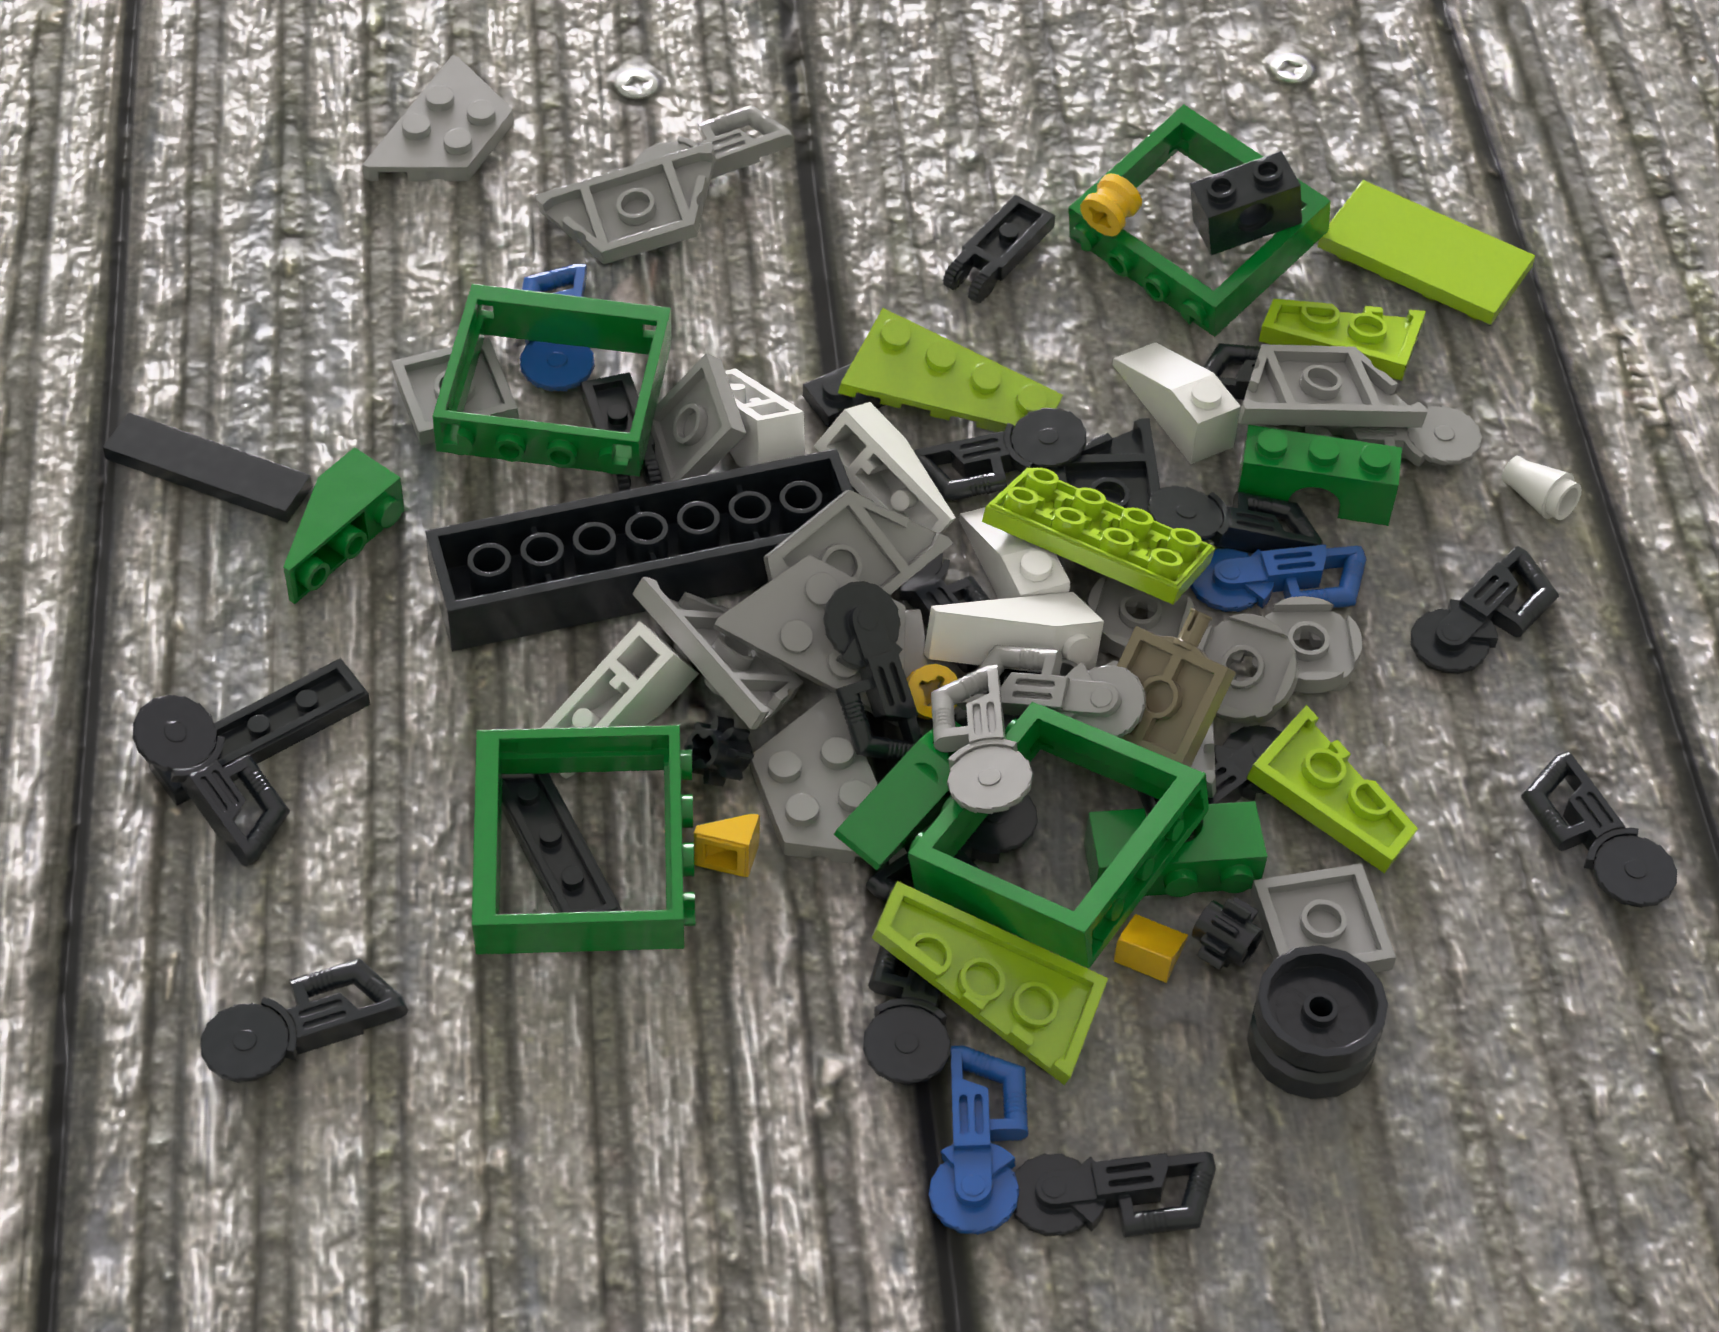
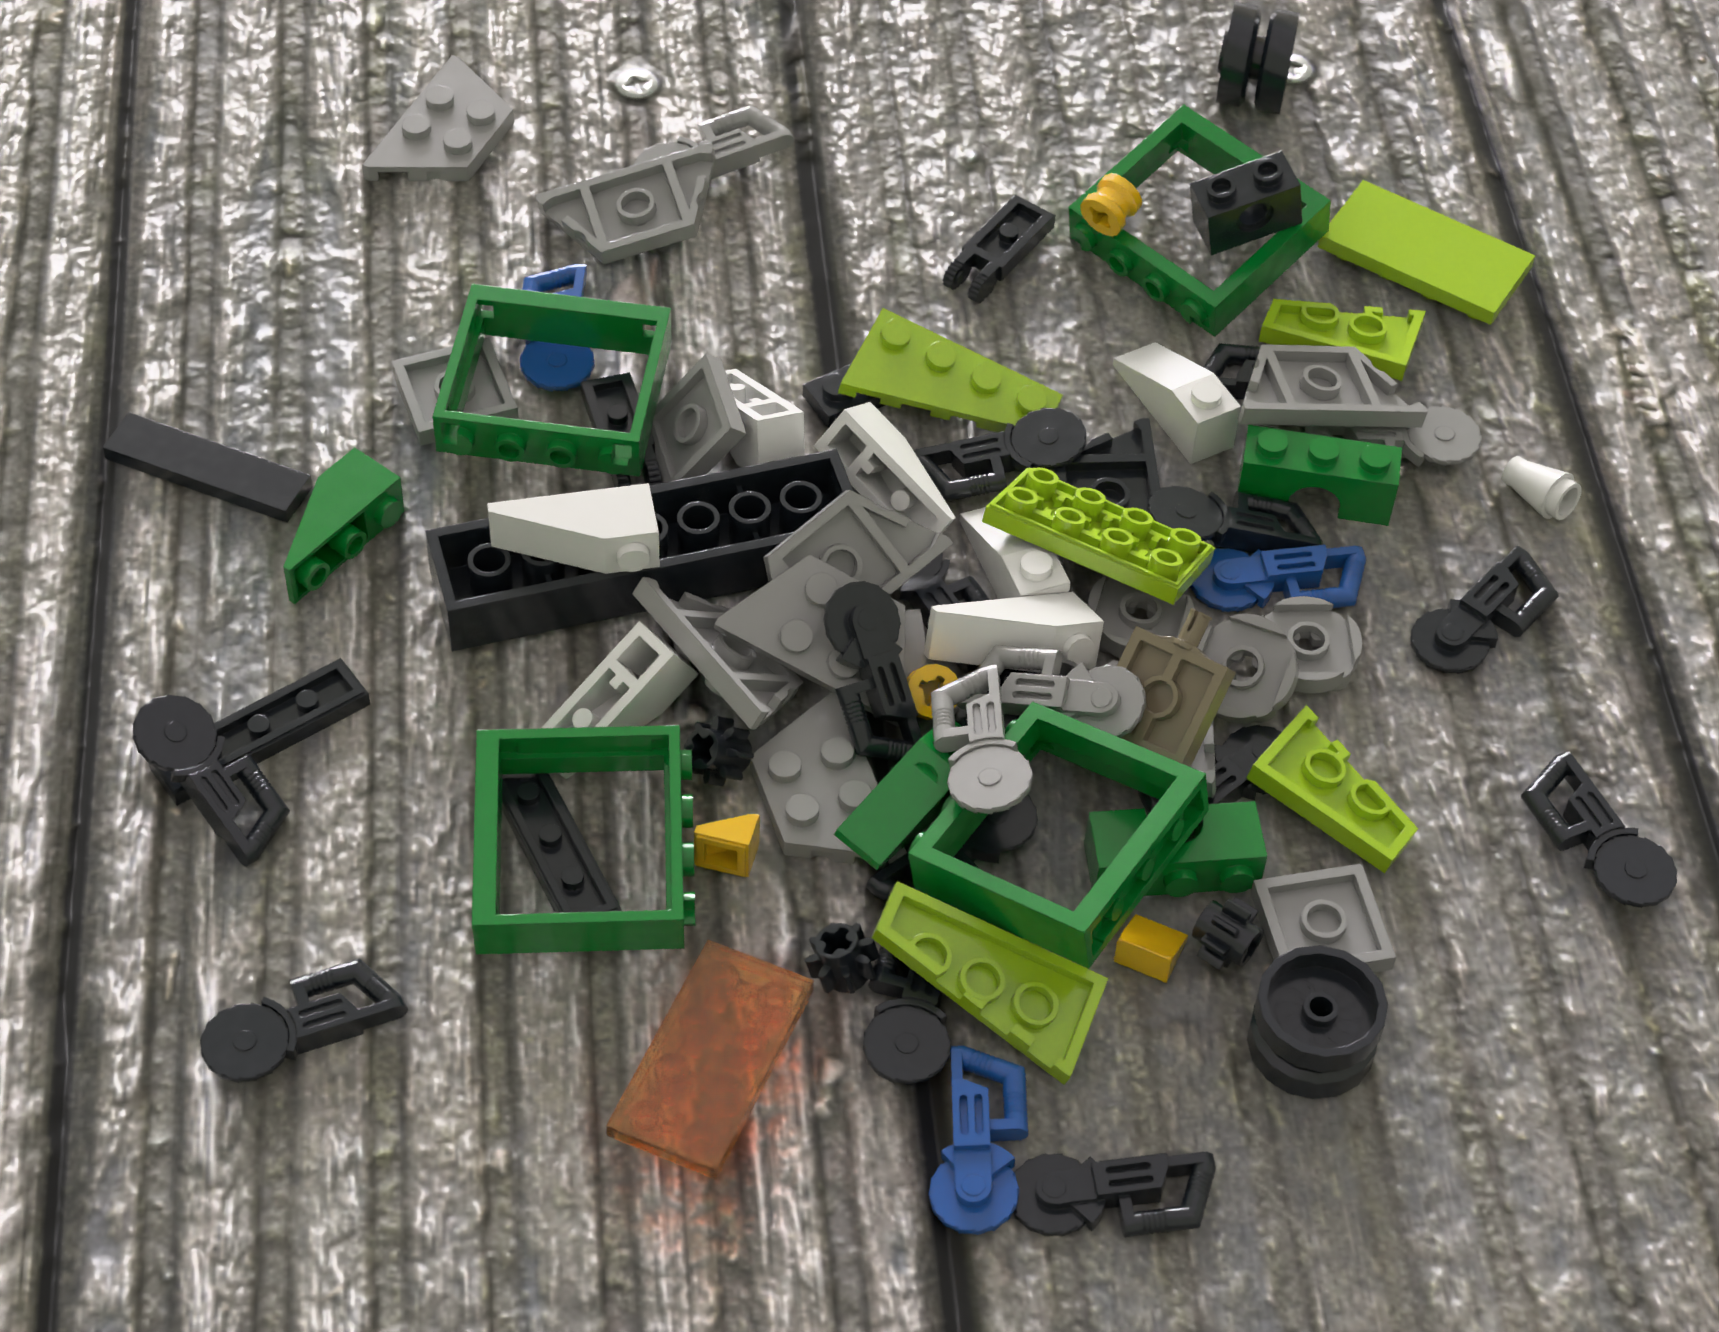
(585, 529): none -> white slope
(710, 1059): none -> clear orange tile
(842, 958): none -> black gear
(1255, 57): none -> black wheel

